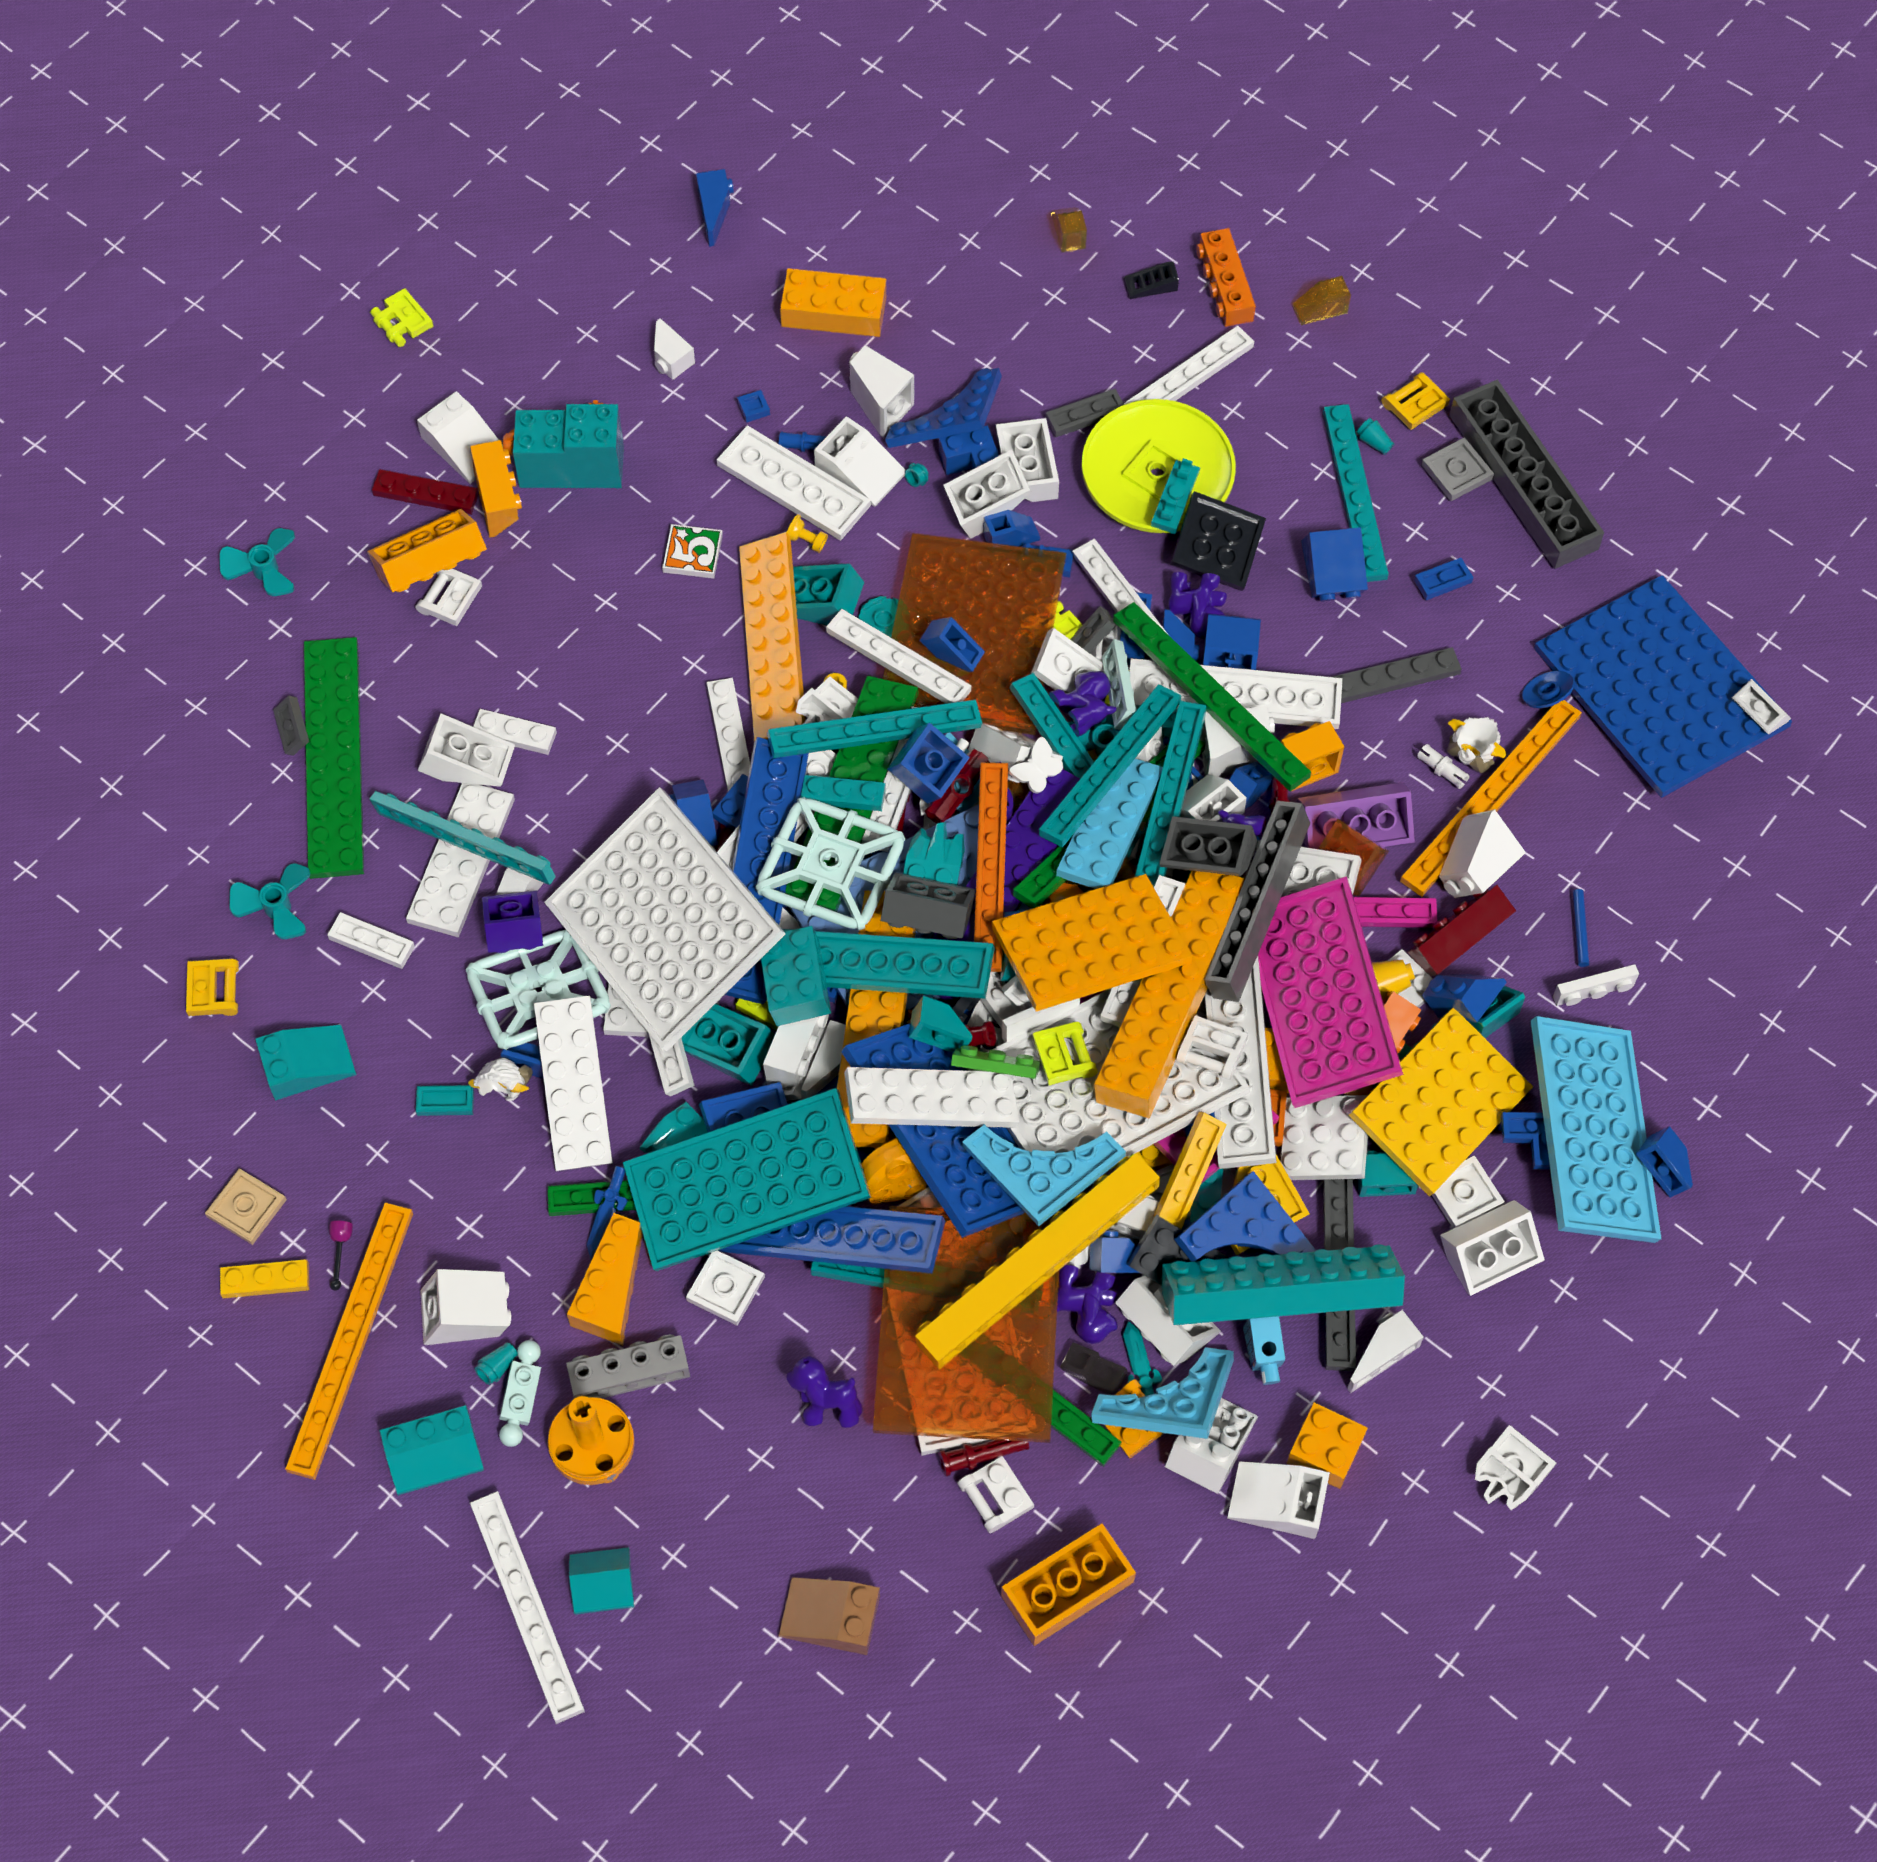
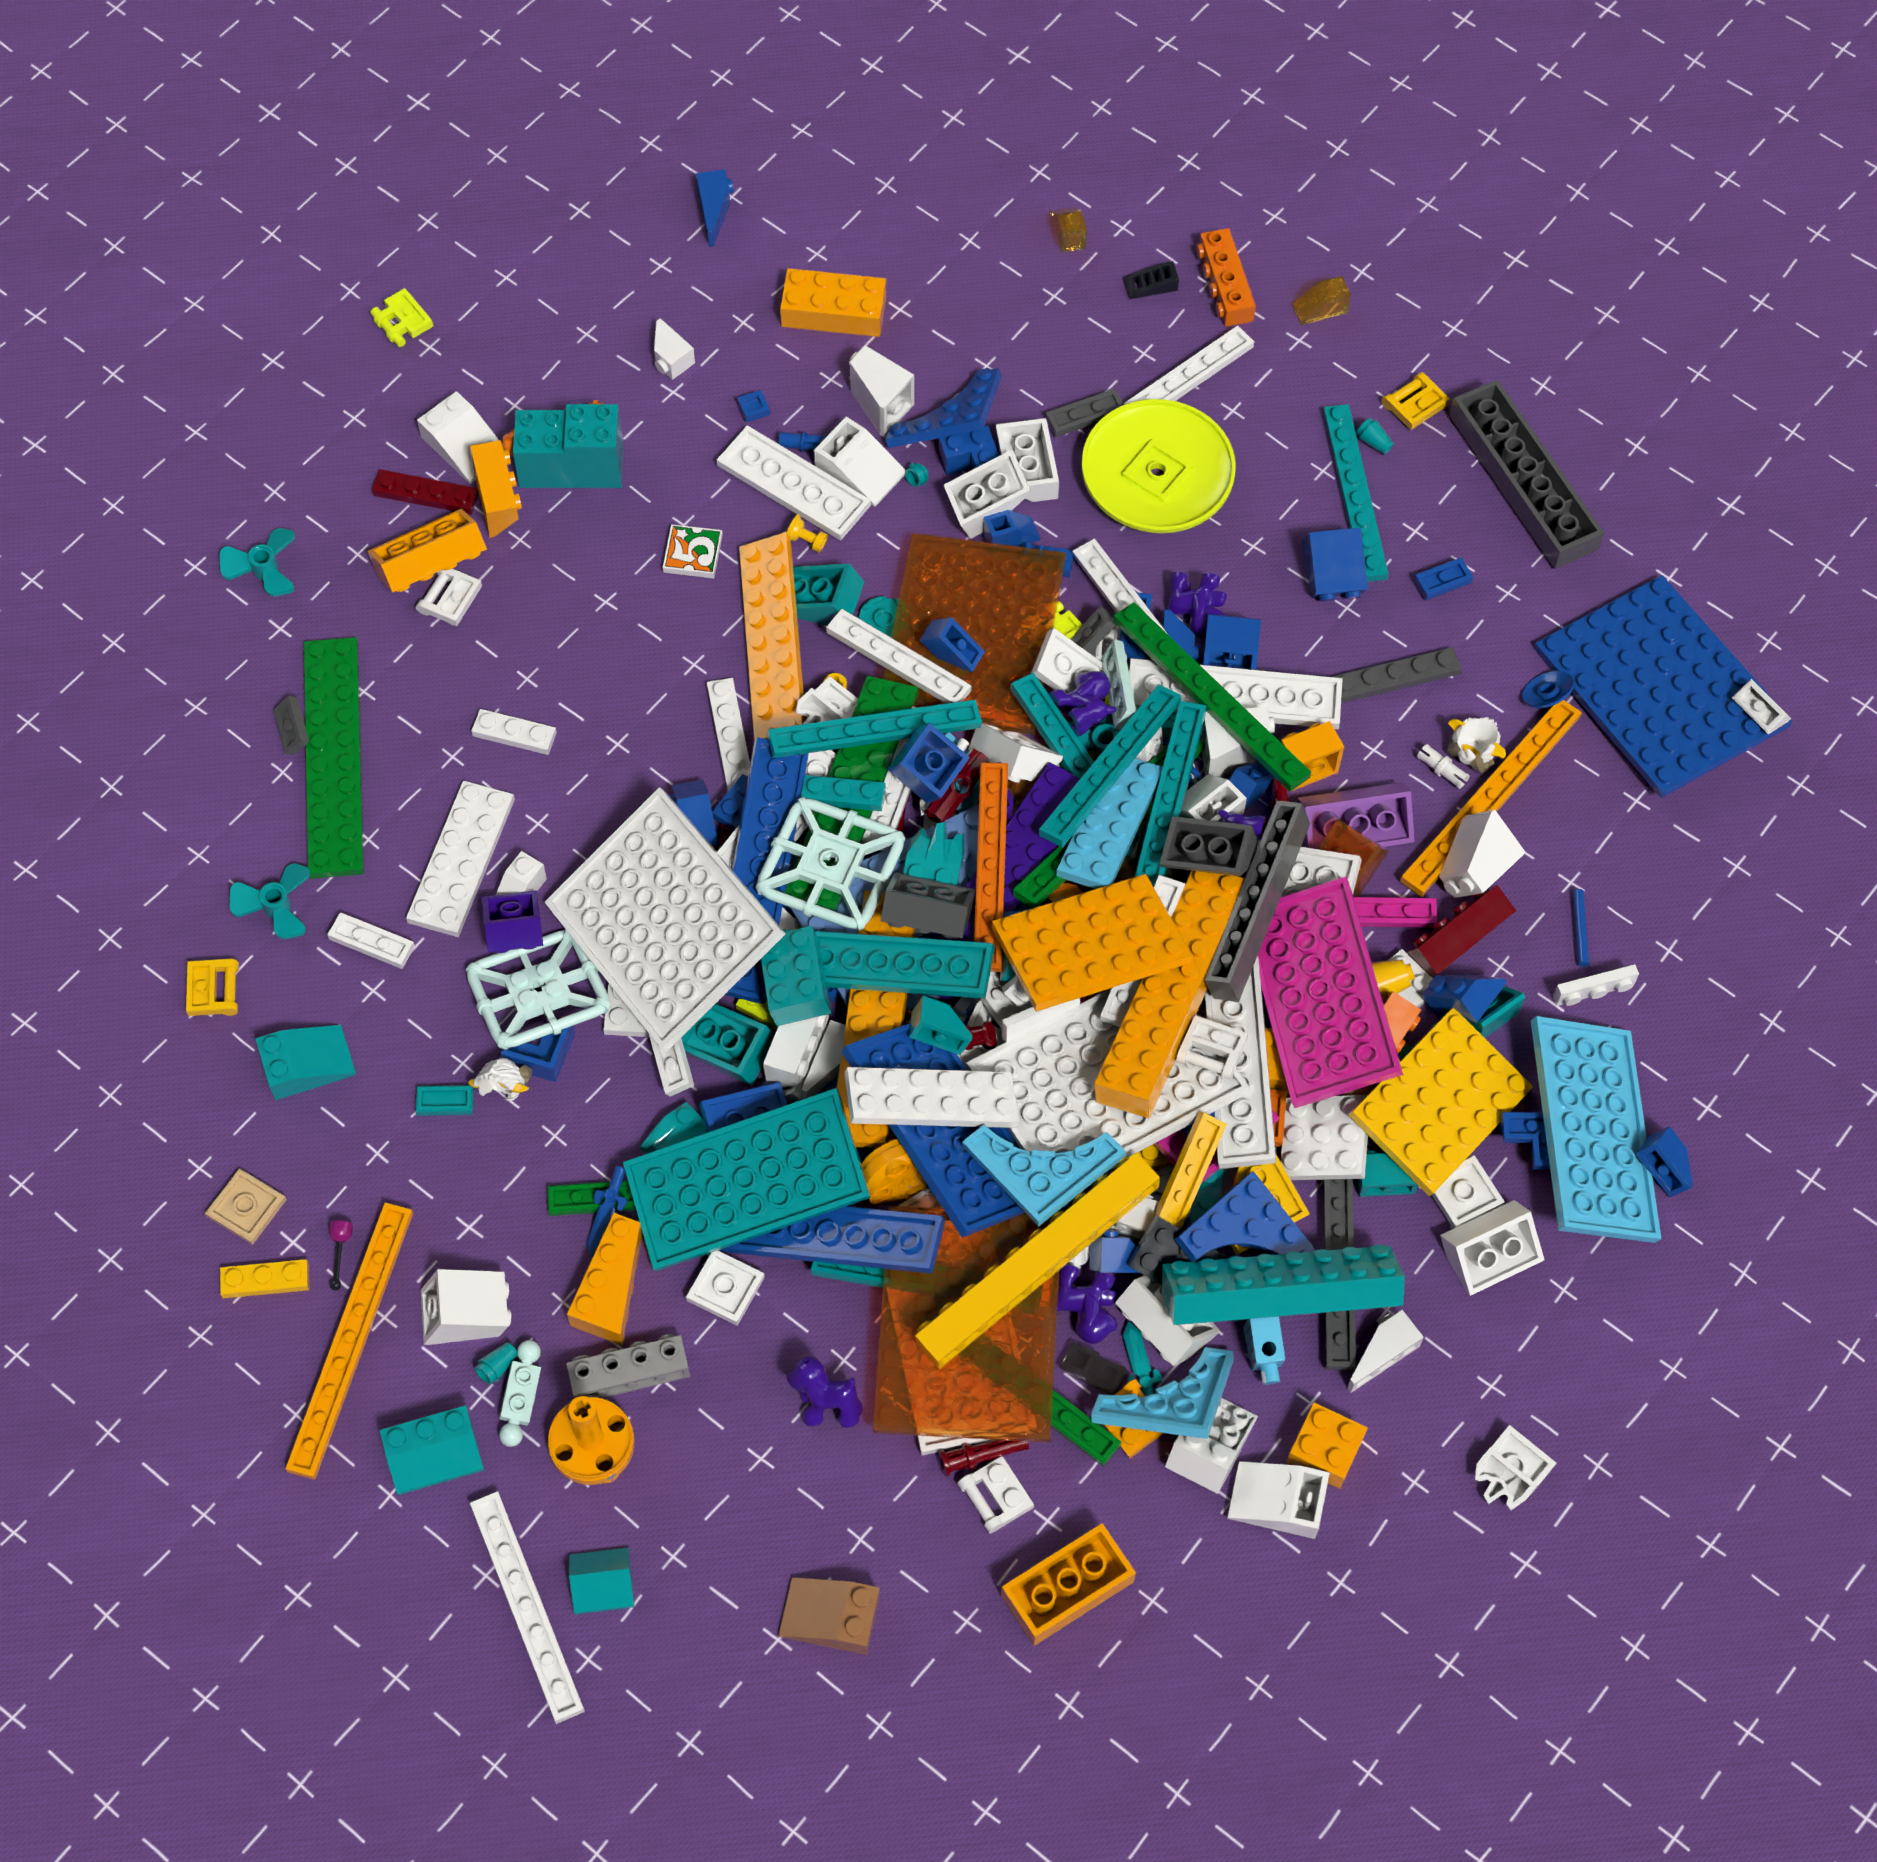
(459, 836): teal plate -> none
(465, 754): white slope -> none
(573, 1083): white plate -> none
(996, 1062): bright green plate -> none
(1038, 767): white animal -> none
(1056, 1057): neon yellow plate -> none
(1175, 496): teal plate -> none
(1218, 540): black plate -> none
(1457, 469): light grey plate -> none

